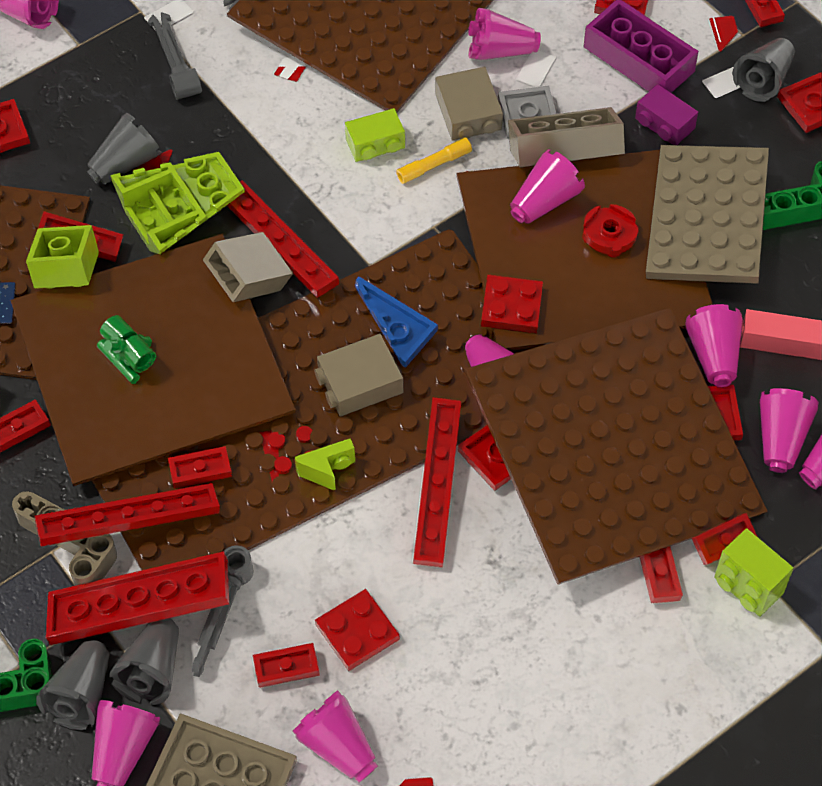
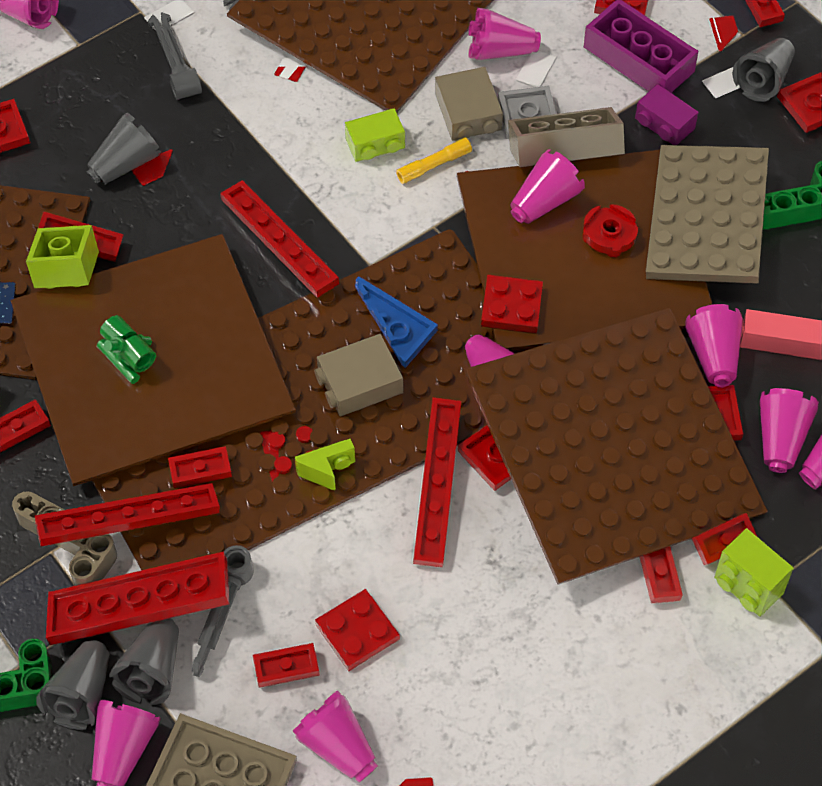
(176, 198): lime wedge -> none
(247, 266): dark tan brick -> none

